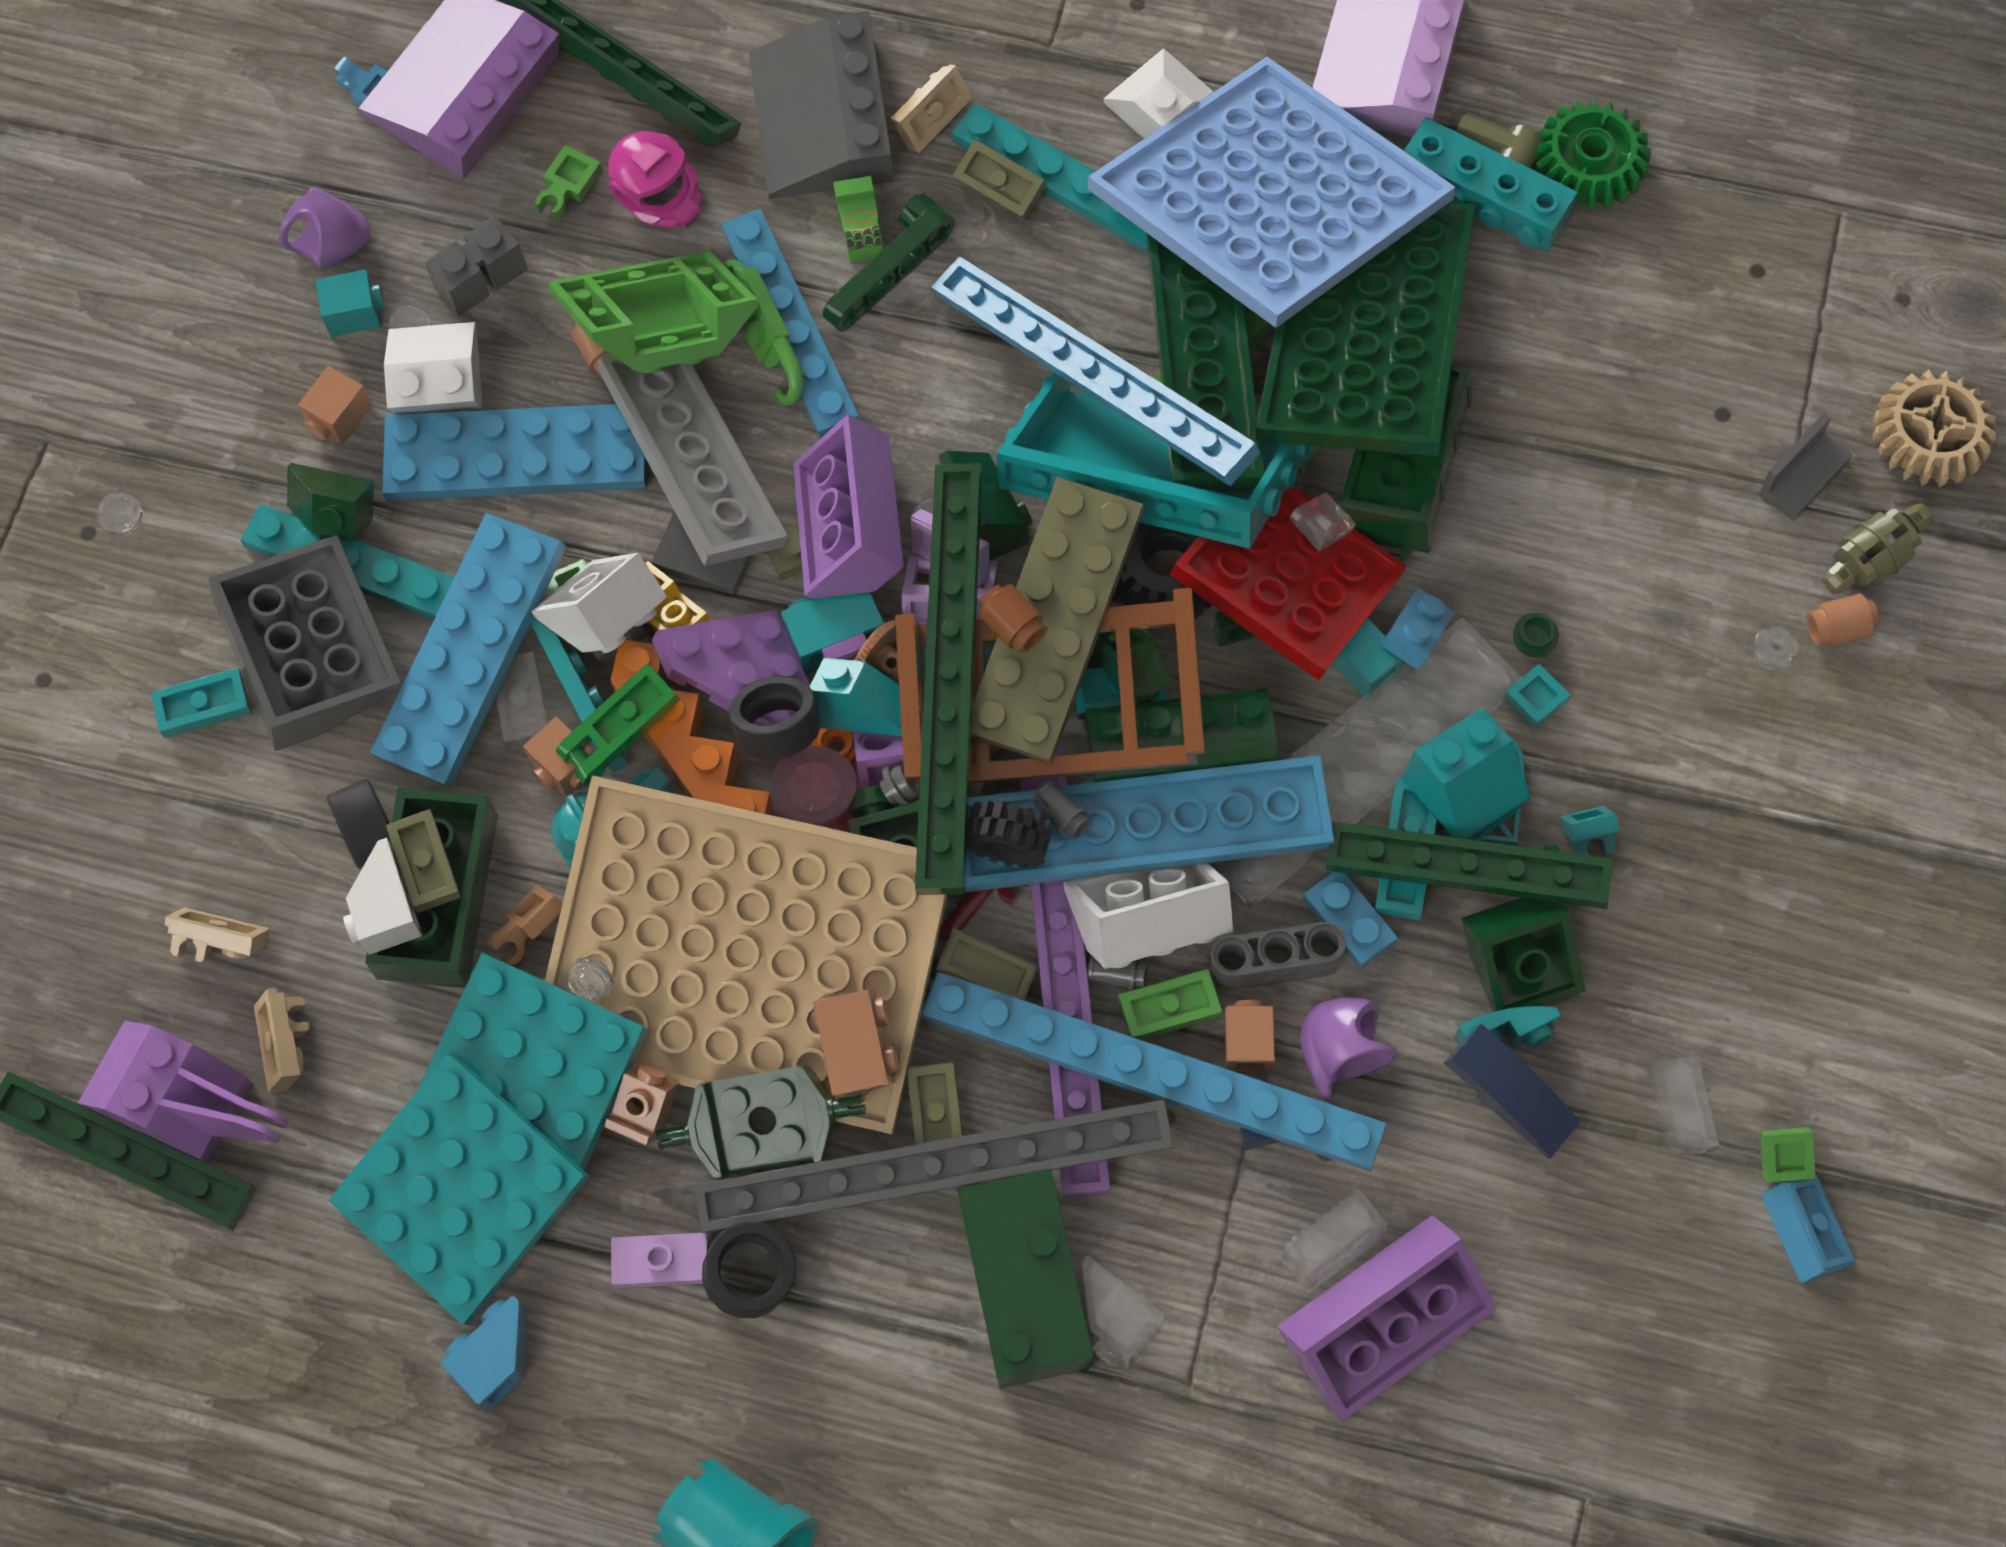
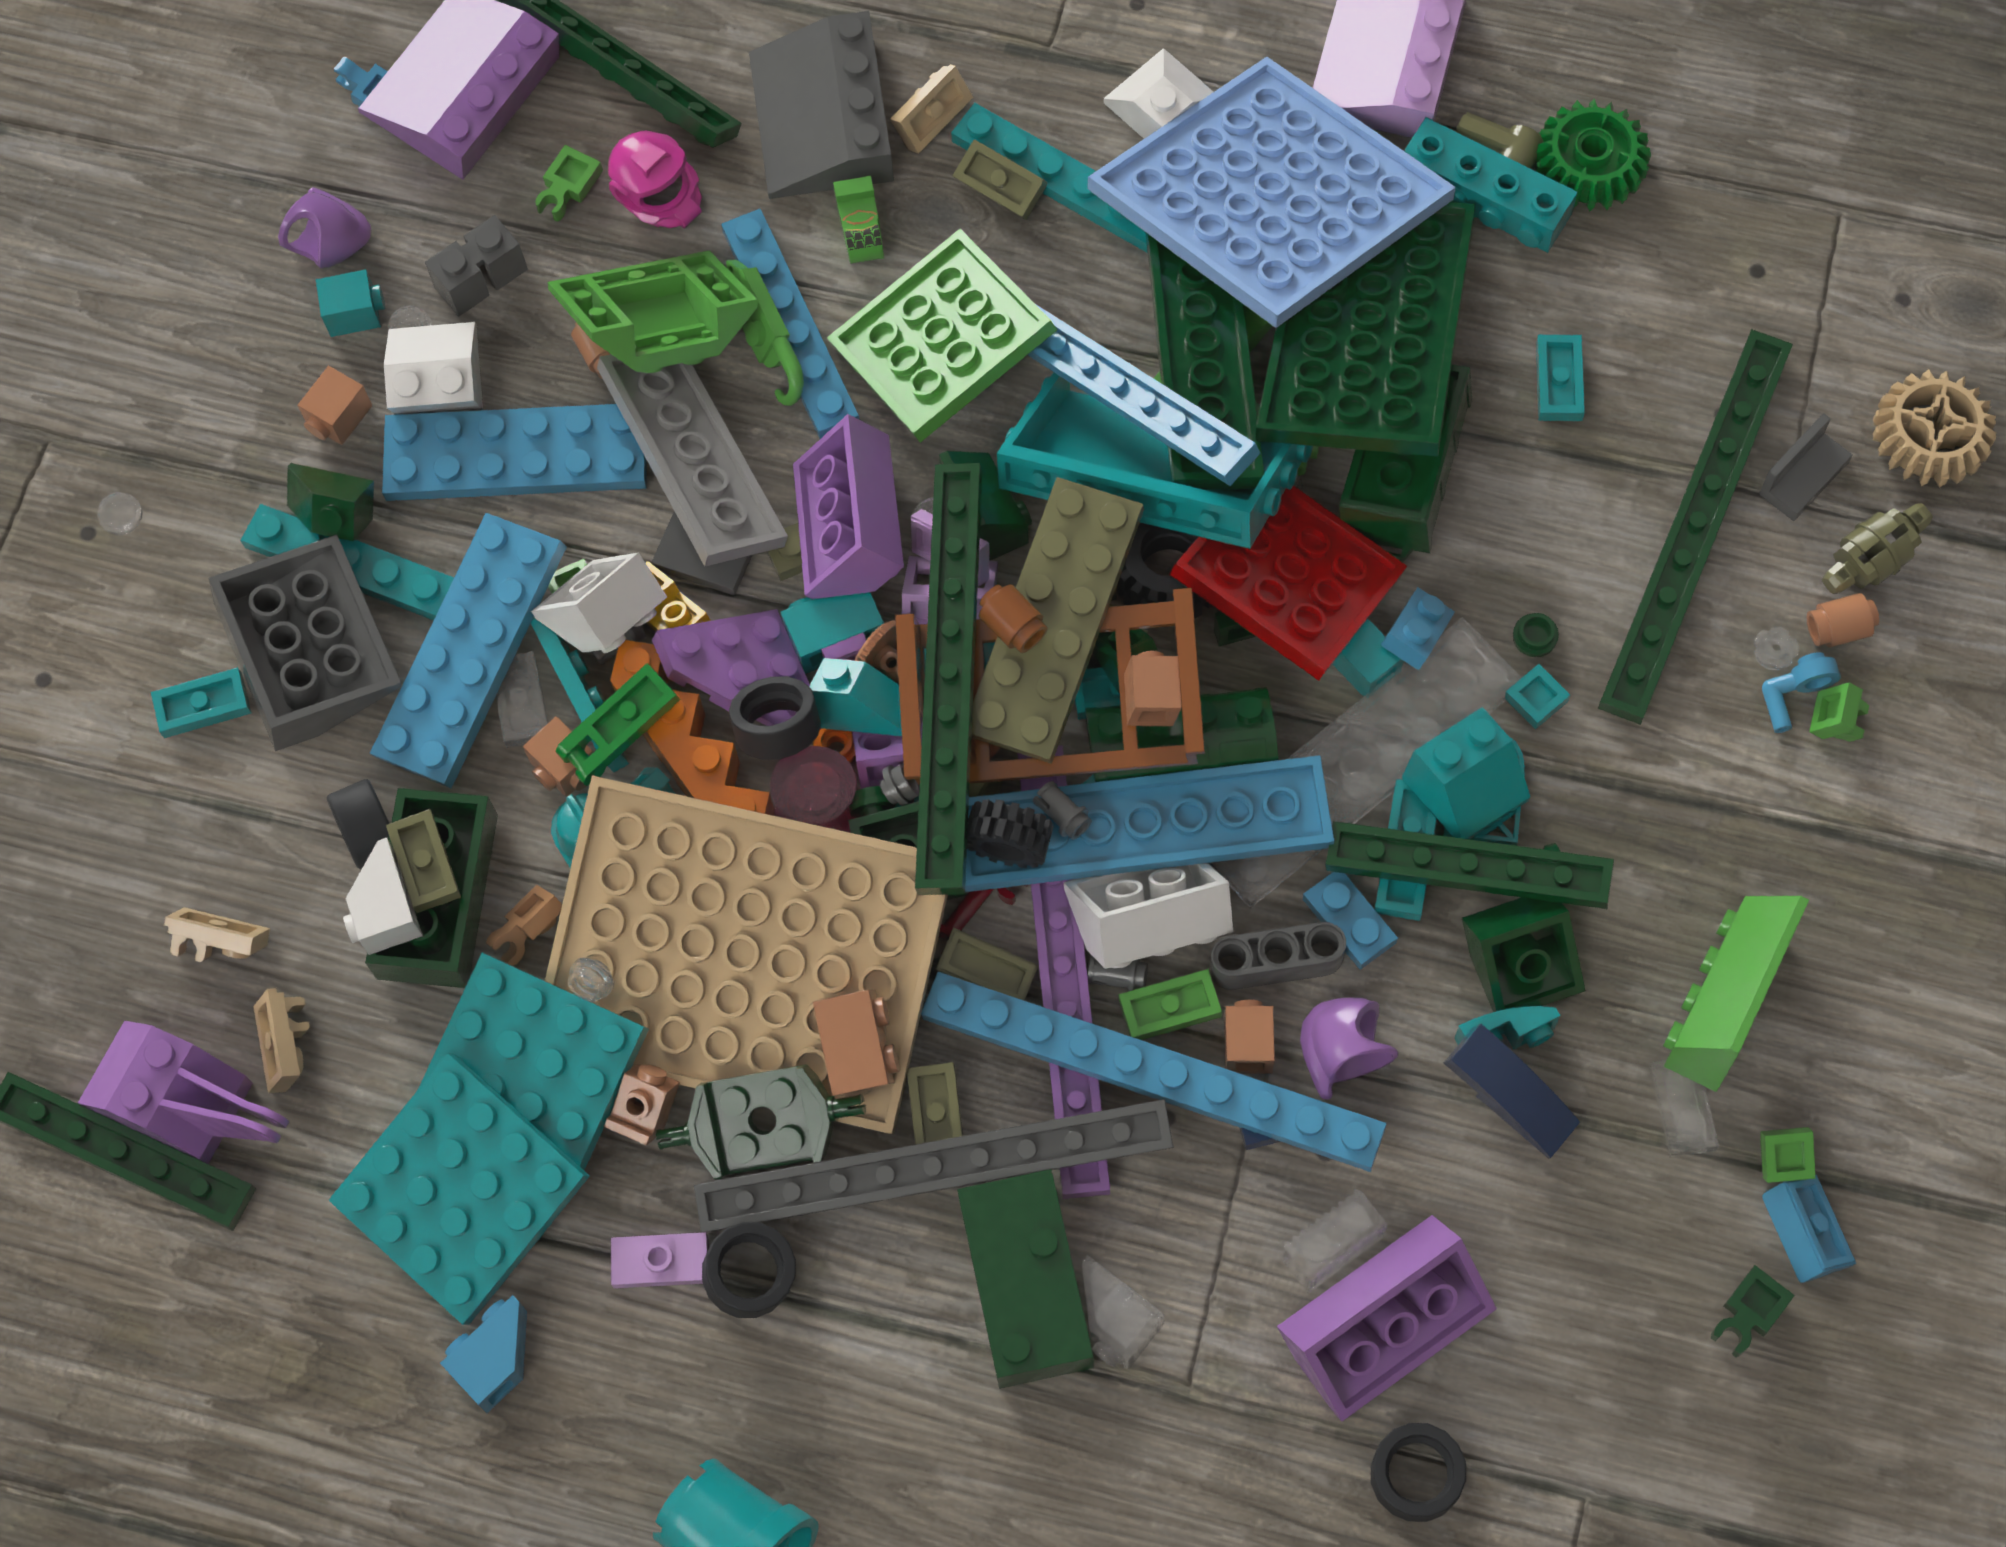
(925, 231): dark green beam -> none
(941, 334): none -> plate
(1152, 689): none -> nougat brick
(1322, 521): clear plate -> none
(1456, 1472): none -> black tyre
(1560, 378): none -> teal plate
(1589, 825): teal tile -> none
(1695, 527): none -> dark green plate
(1733, 987): none -> bright green slope
(1755, 1306): none -> dark green plate
(1810, 675): none -> dark azure plate
(1837, 713): none -> bright green tile

